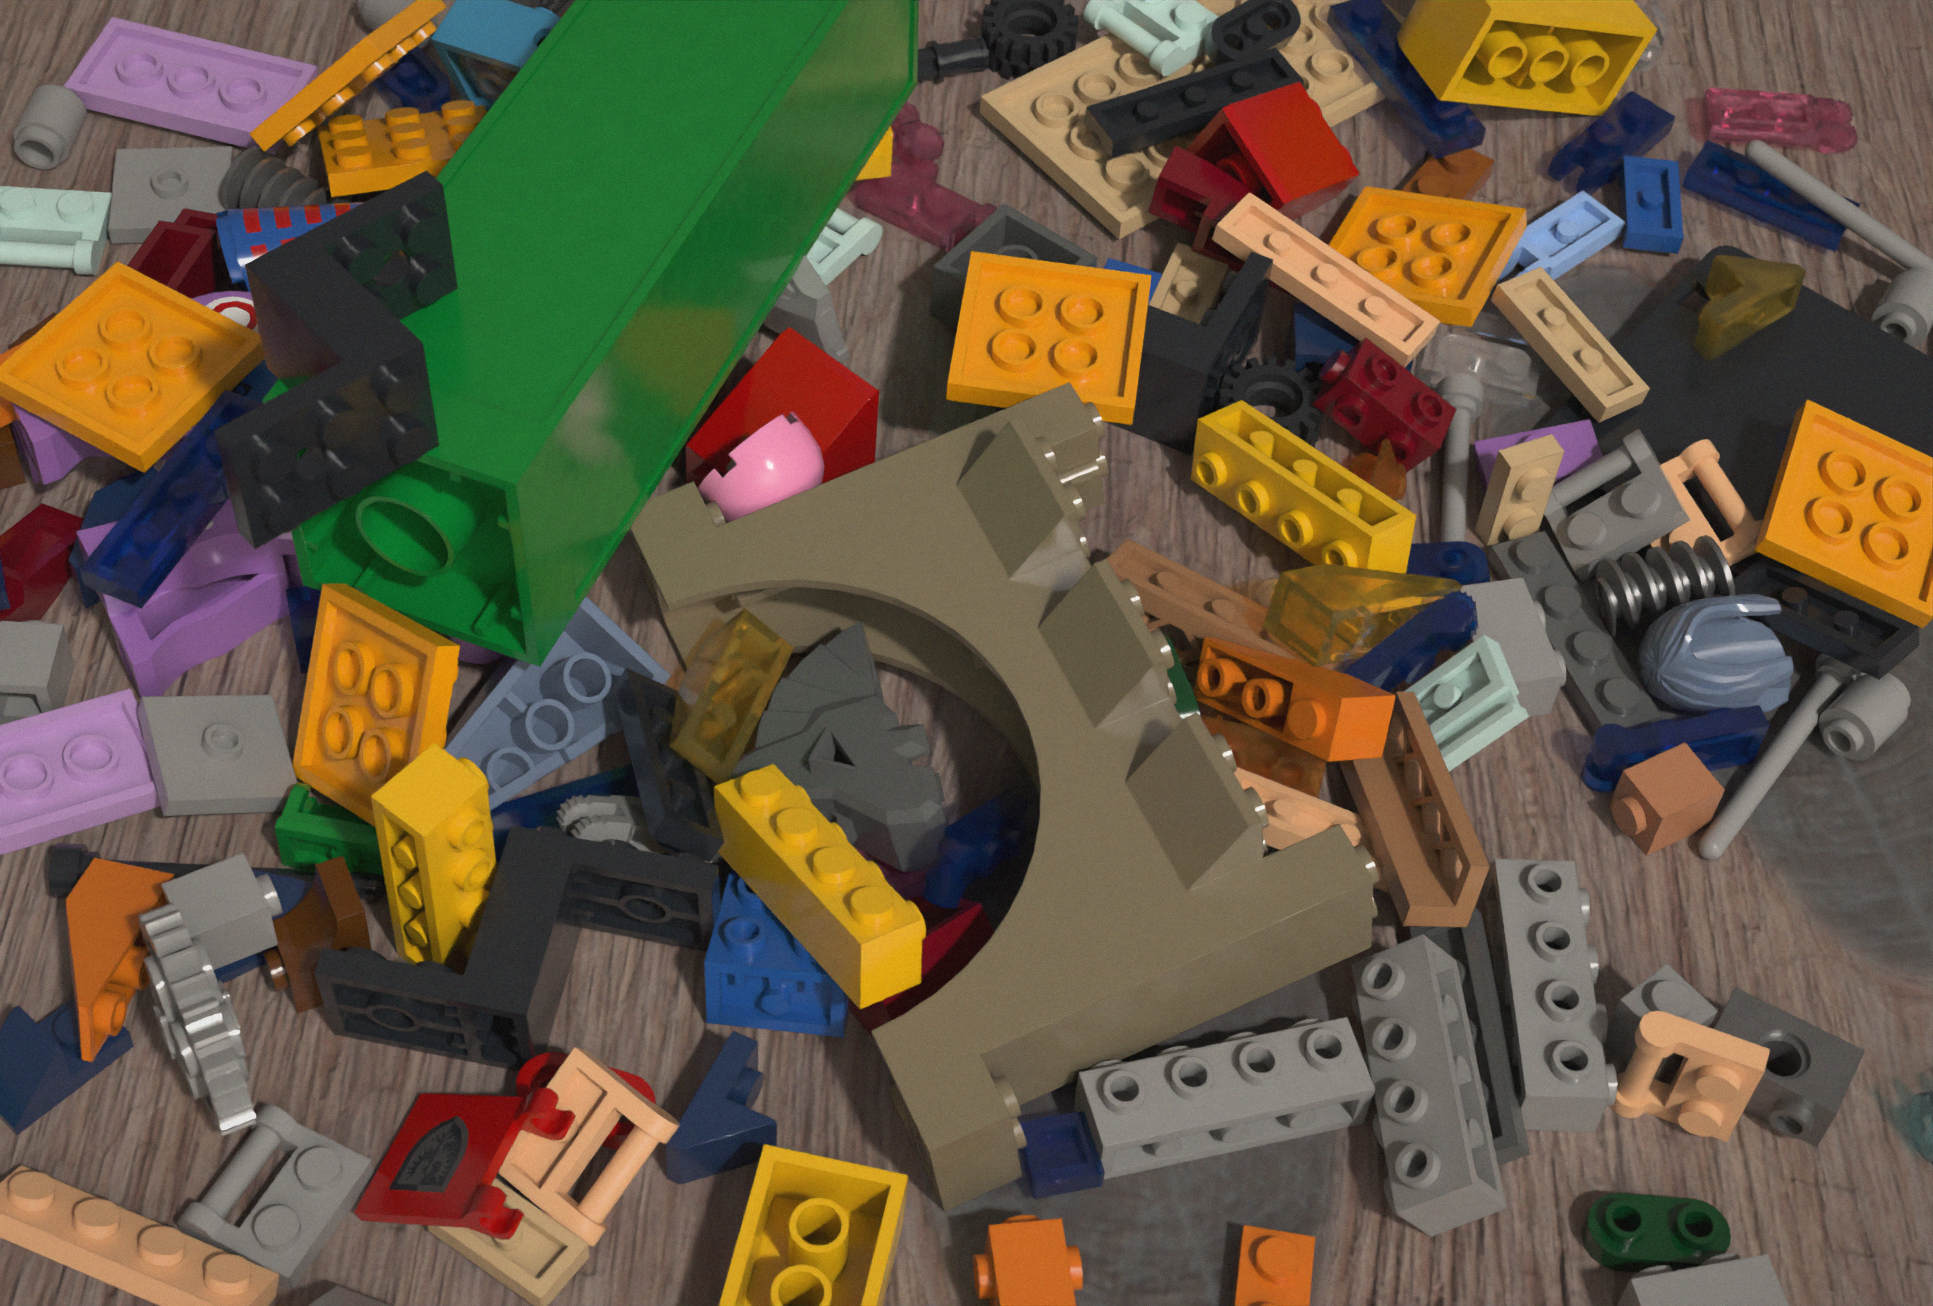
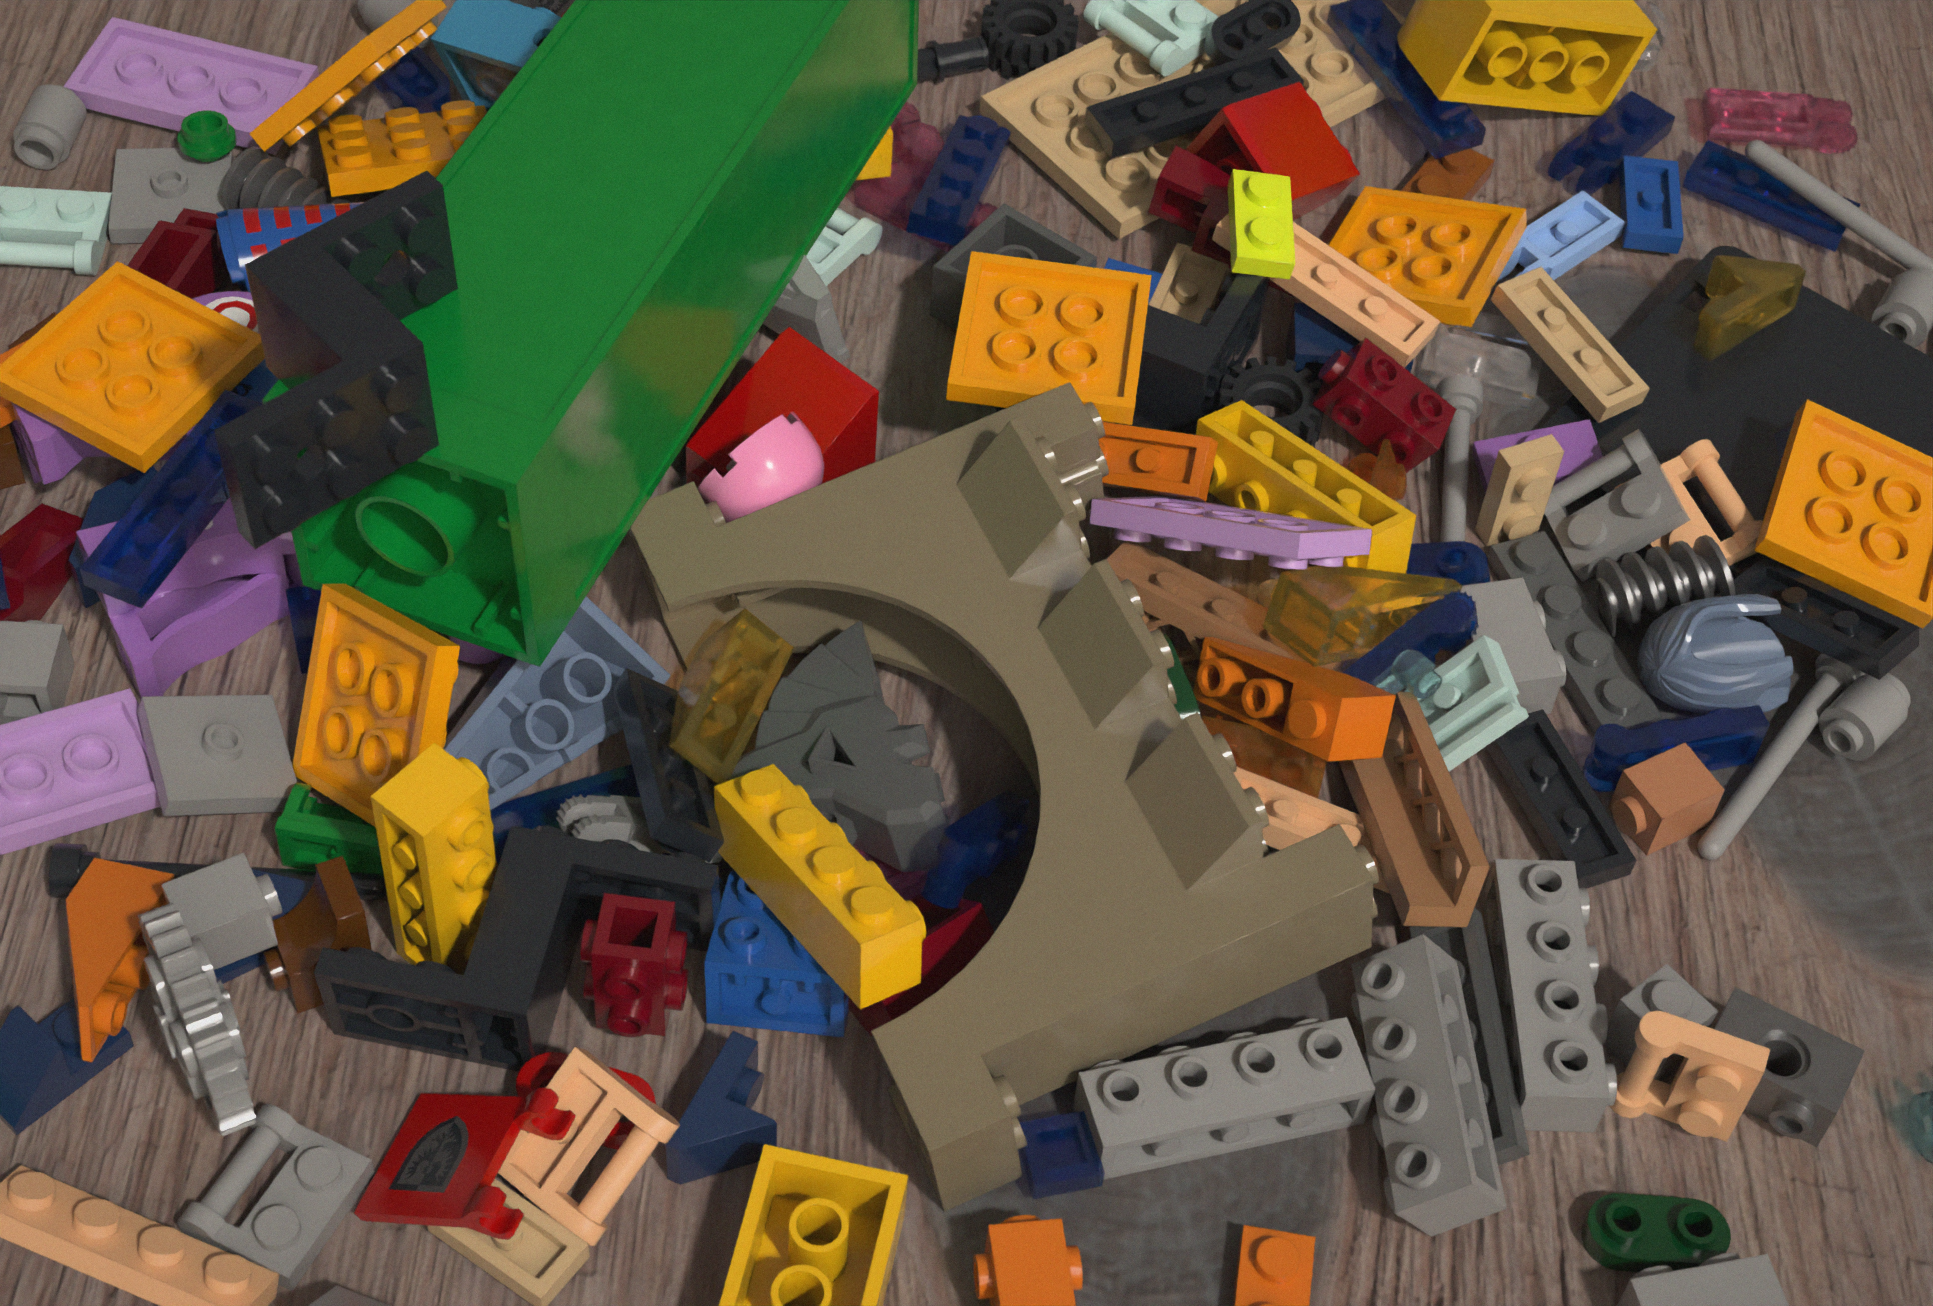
(206, 136): none -> green plate
(634, 965): none -> dark red brick
(959, 180): none -> clear blue plate
(1158, 461): none -> orange plate
(1232, 530): none -> lavender plate
(1261, 224): none -> neon yellow plate
(1413, 672): none -> clear light blue hand
(1561, 801): none -> black plate

